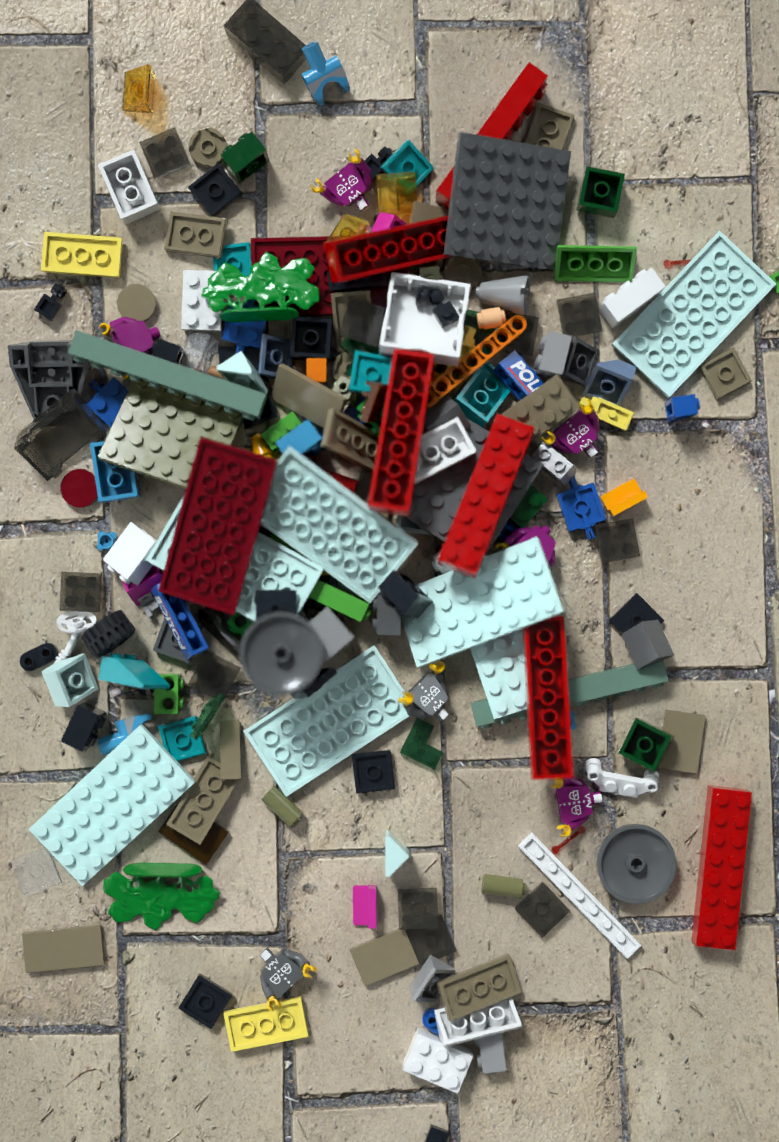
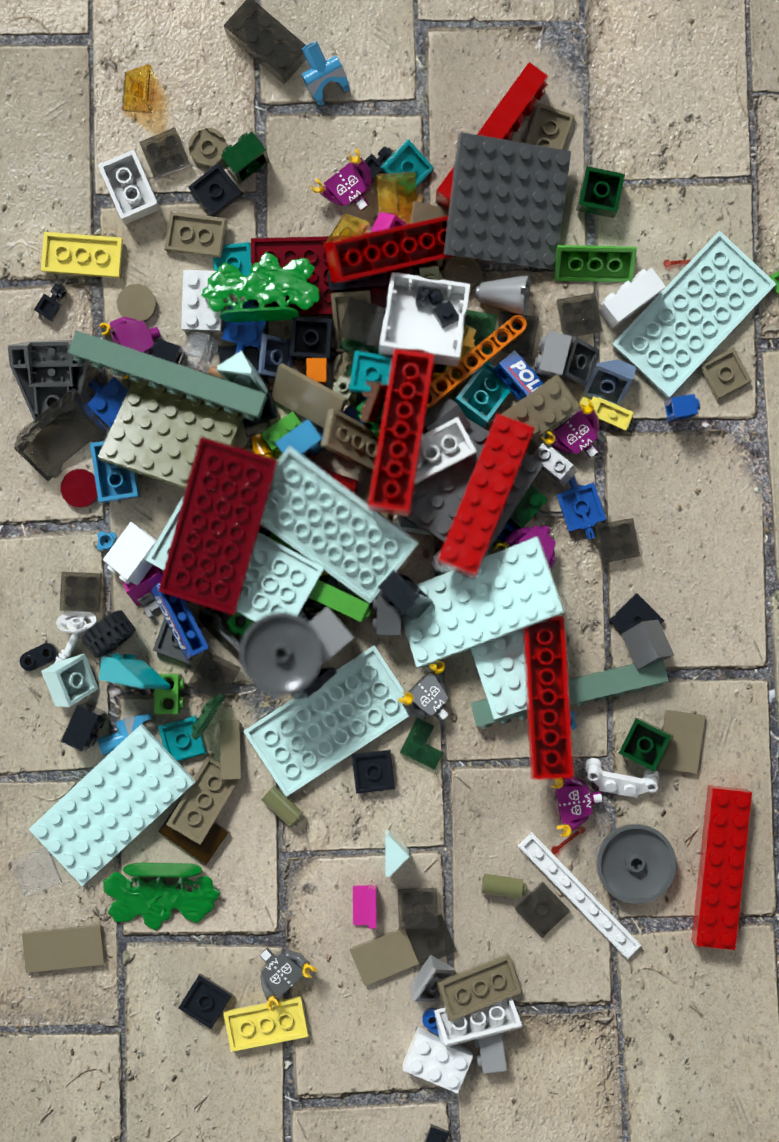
(275, 601): black plate -> none
(490, 318): light nougat brick -> none
(623, 497): light orange panel -> none

